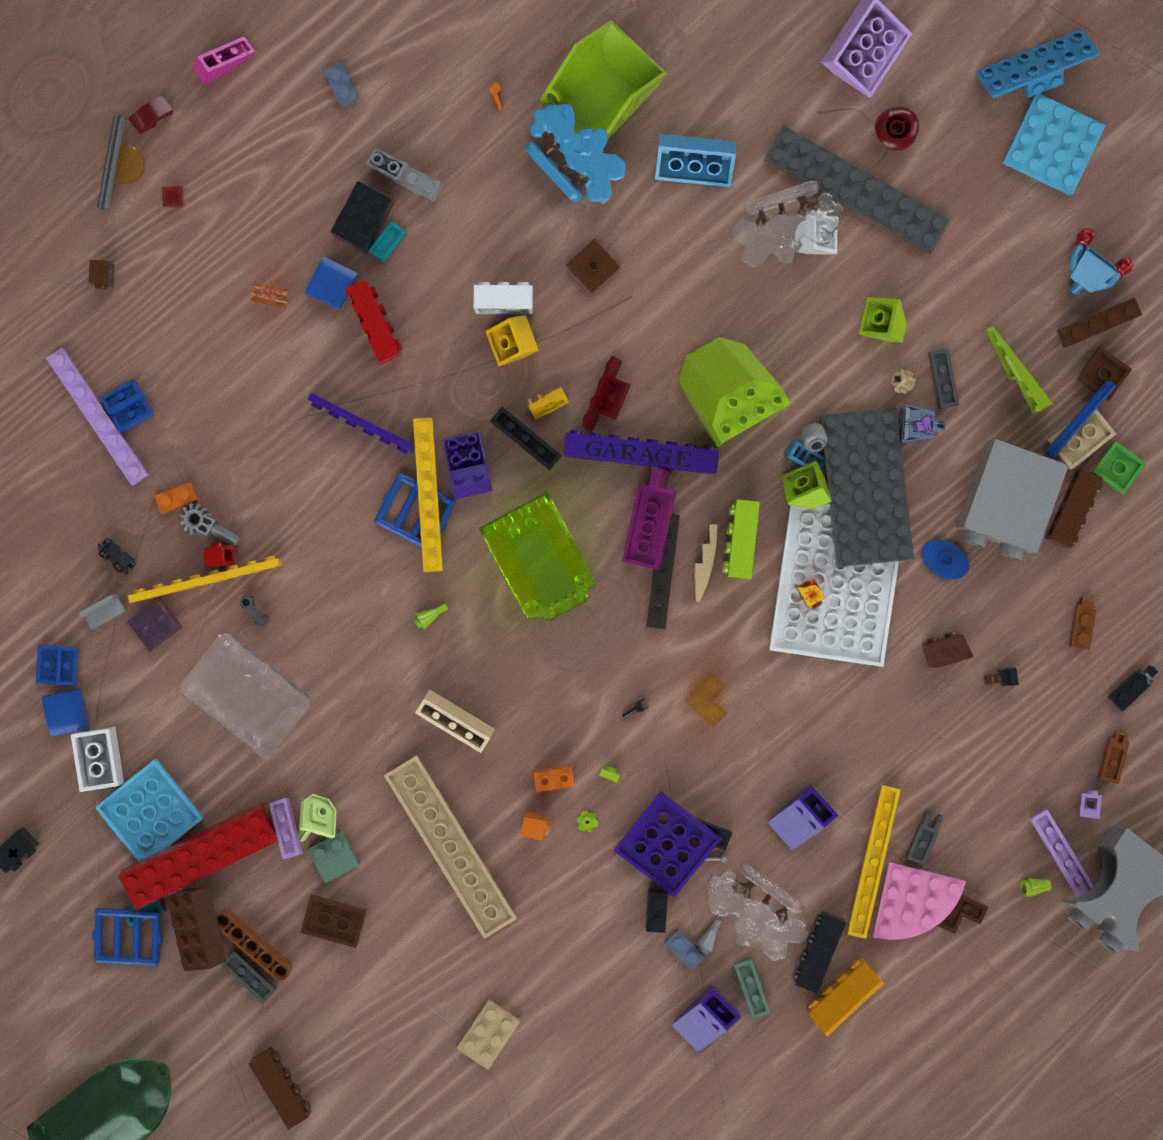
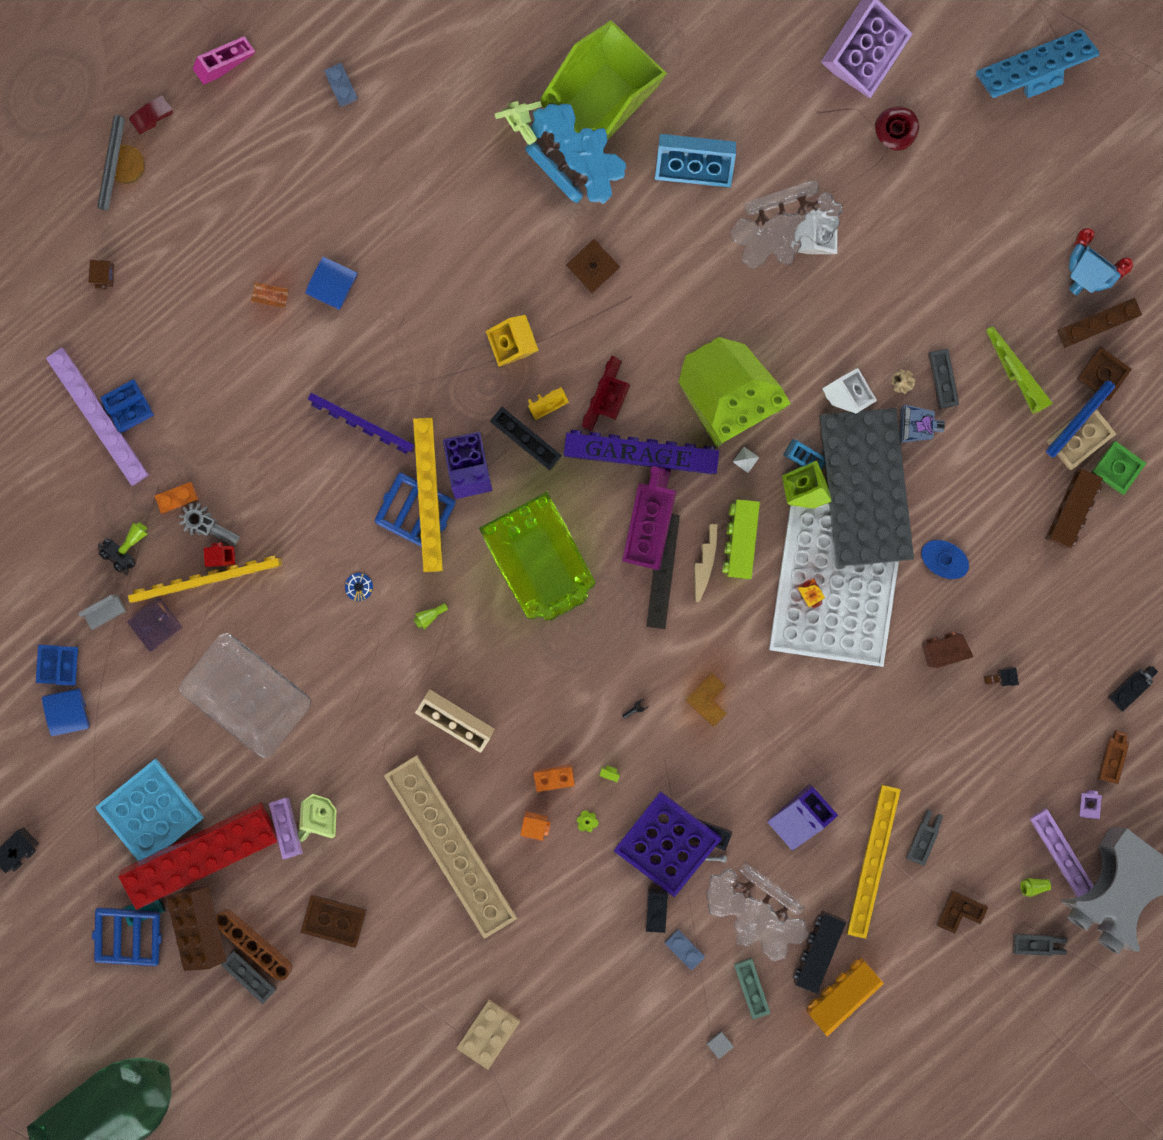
(97, 759): white brick -> none
(135, 534): none -> lime cone
(172, 196): clear red plate -> none
(248, 602): dark grey bar -> none
(280, 1088): reddish brown brick -> none
(333, 857): sand green plate -> none
(358, 587): none -> blue piece
(362, 217): black brick -> none
(374, 322): red wedge -> none
(387, 242): teal tile -> none
(404, 174): light grey slope -> none
(494, 89): orange hand -> none
(503, 298): white brick -> none
(519, 118): none -> yellowish green piece
(706, 1018): slope -> none
(708, 940): light grey cone -> none
(719, 1044): none -> light grey tile
(745, 459): none -> white slope
(814, 437): light grey head -> none
(850, 392): none -> white slope
(857, 190): dark grey plate -> none
(883, 320): lime slope -> none
(914, 901): bright pink plate -> none
(1011, 499): light grey brick -> none
(1037, 944): none -> dark grey hinge
(1053, 144): medium azure plate -> none
(1083, 623): dark orange hinge -> none

